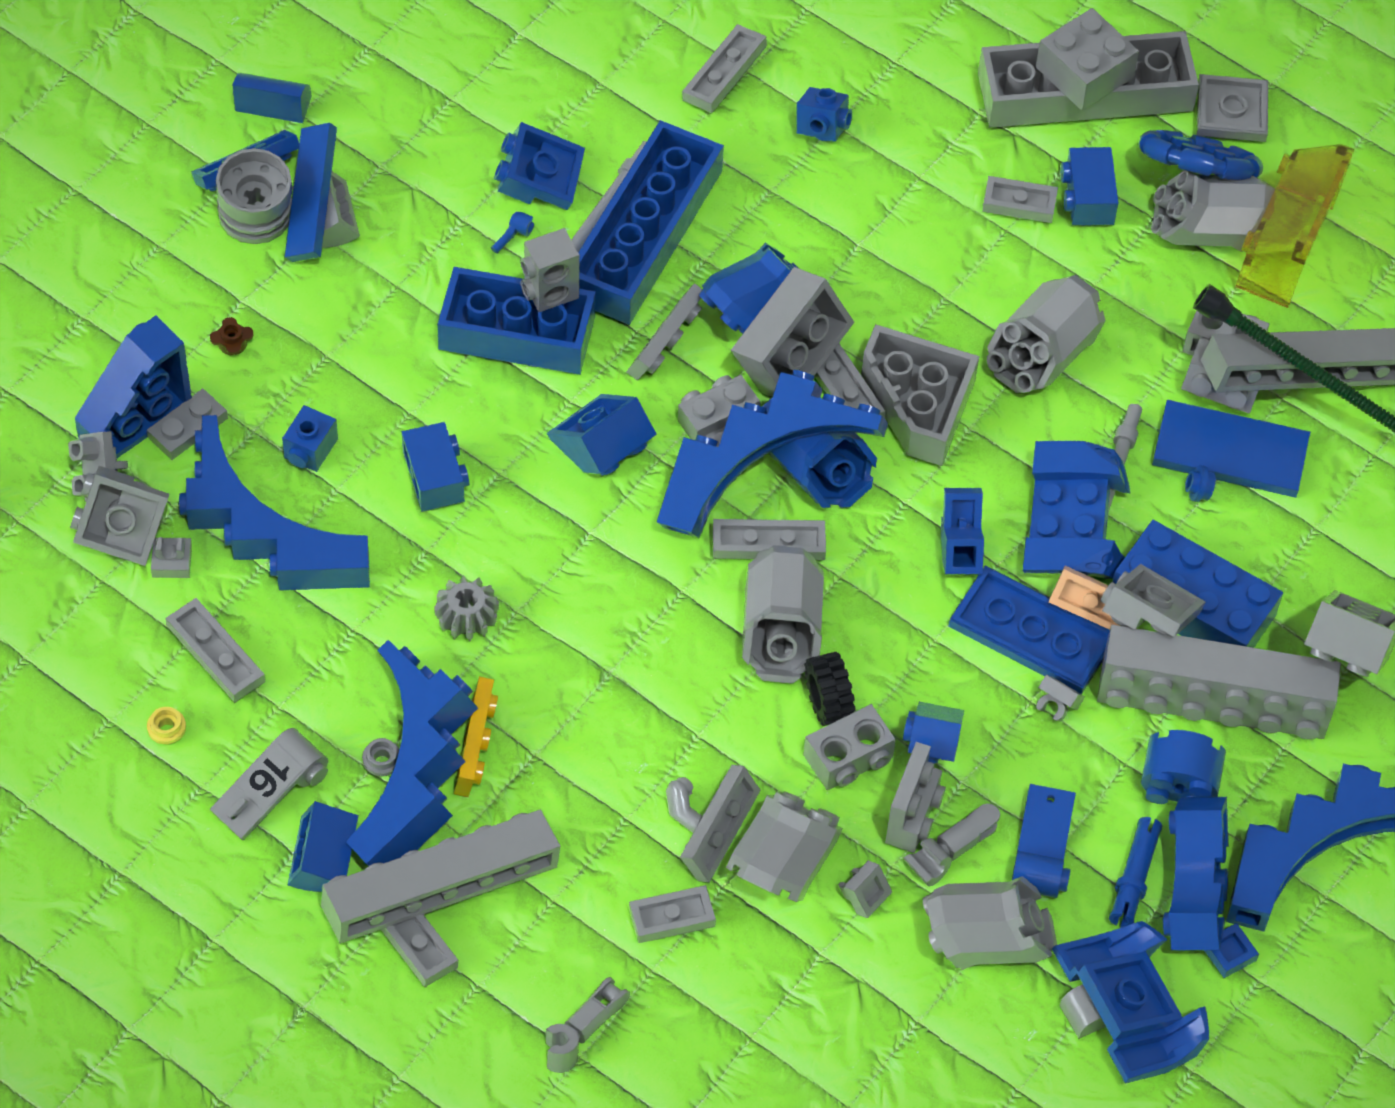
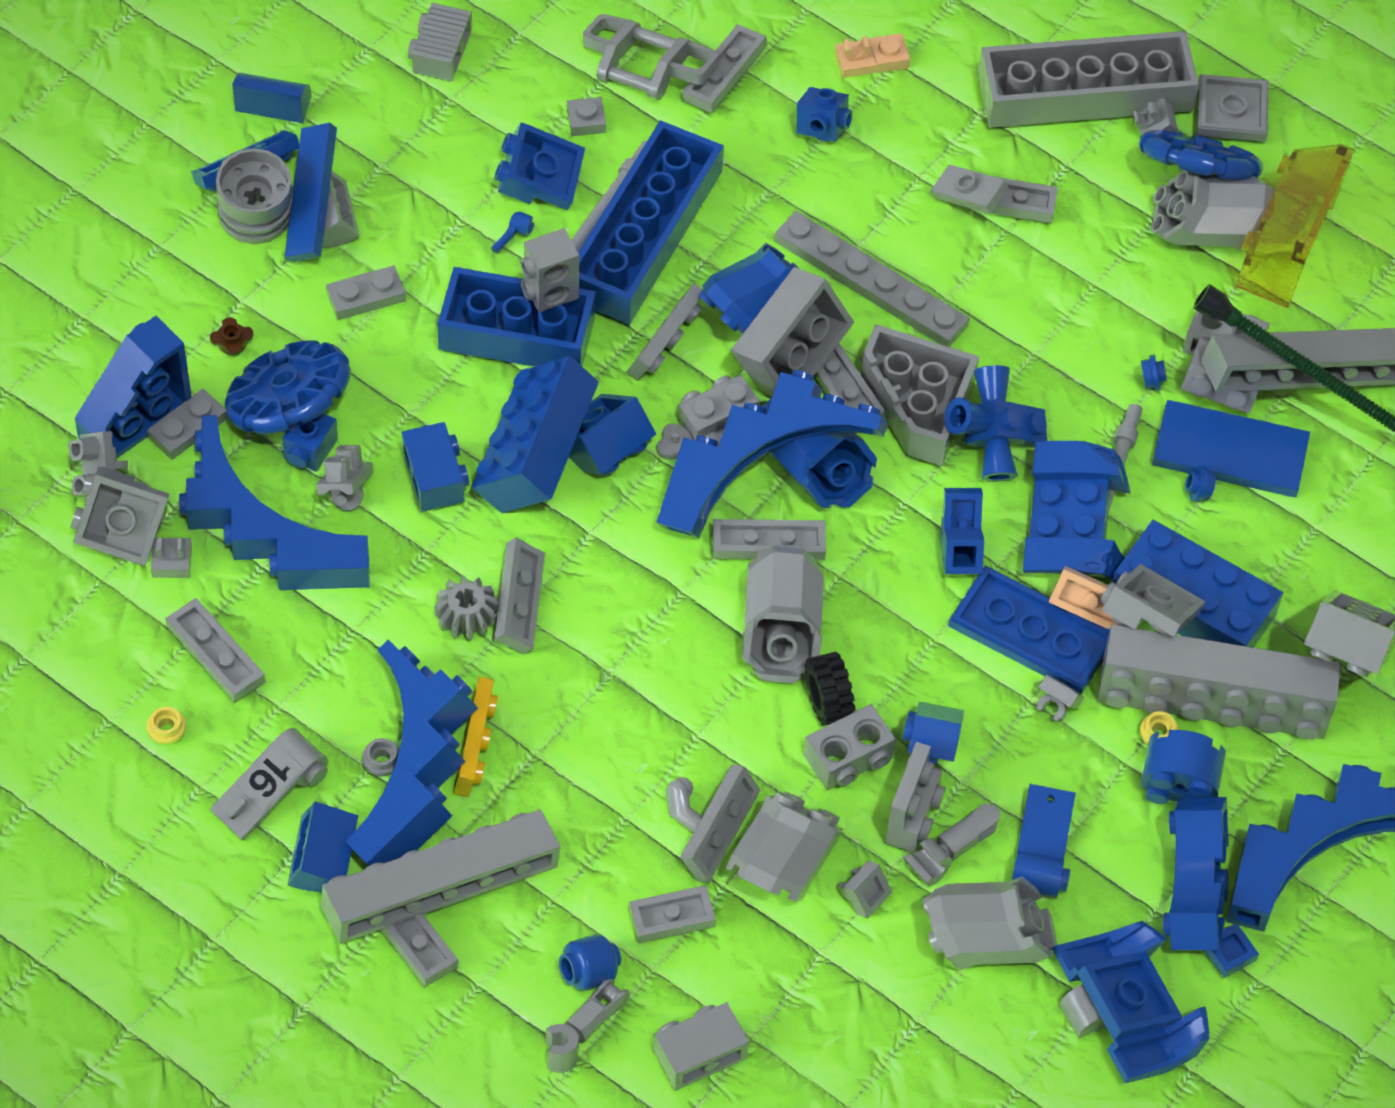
(287, 387): none -> blue plate
(345, 477): none -> light grey hips
(366, 292): none -> light grey plate
(440, 41): none -> light grey brick
(519, 596): none -> light grey plate
(535, 434): none -> blue brick
(586, 116): none -> light grey plate
(589, 962): none -> blue head
(668, 65): none -> light grey bar
(671, 442): none -> light grey piece
(700, 1045): none -> light grey brick
(871, 279): none -> light grey plate
(872, 55): none -> light nougat plate
(969, 189): none -> light grey plate
(995, 423): none -> blue brick
(1045, 334): light grey brick -> none
(1087, 59): light grey brick -> none
(1090, 186): blue brick -> none
(1132, 886): blue pin -> none
(1153, 372): none -> blue plate
(1156, 116): none -> light grey tile
(1157, 720): none -> light yellow plate

